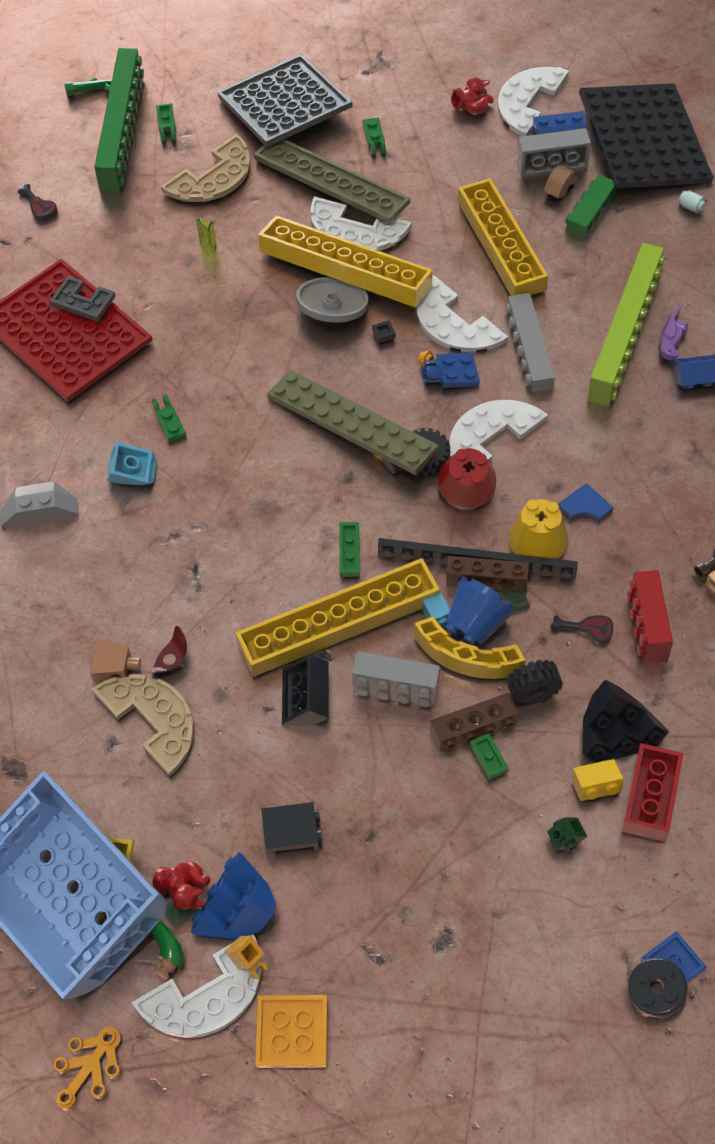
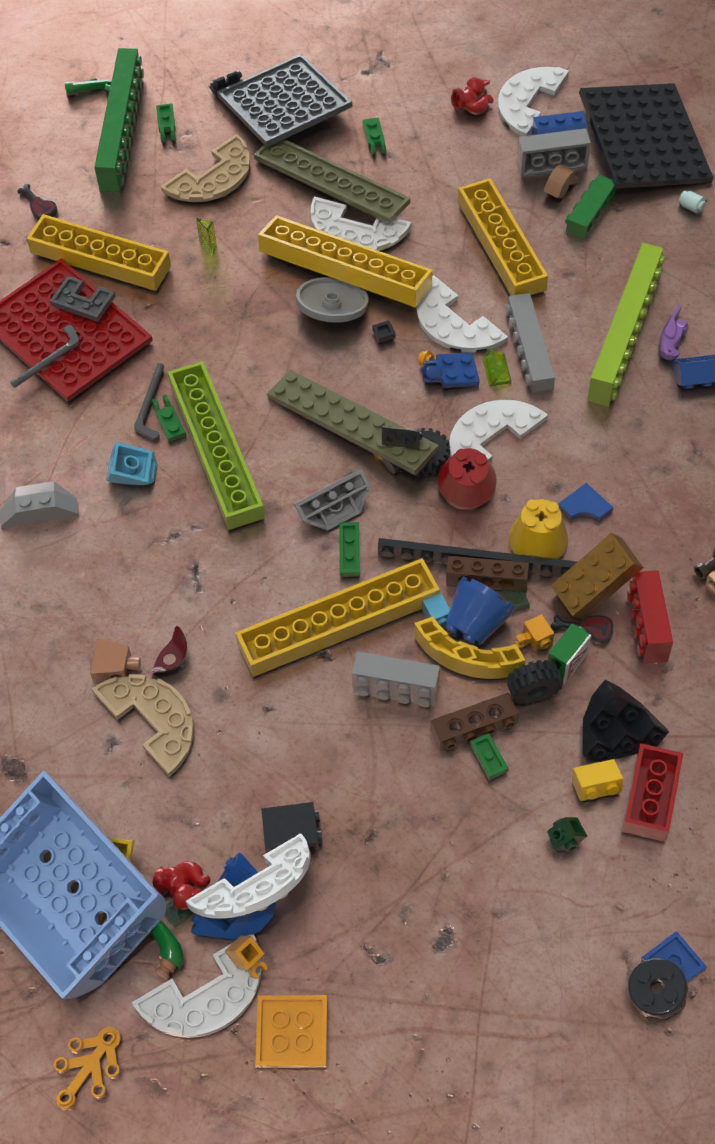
(73, 342): none -> dark grey piece
(99, 252): none -> yellow brick
(139, 427): none -> dark grey piece
(216, 446): none -> lime brick
(221, 83): none -> black hinge
(285, 870): none -> white plate
(305, 692): black slope -> none
(335, 502): none -> light grey wedge
(401, 437): none -> black hinge
(496, 368): none -> clear neon green slope
(537, 633): none -> light orange brick
(570, 651): none -> green piece
(597, 576): none -> pearl gold brick

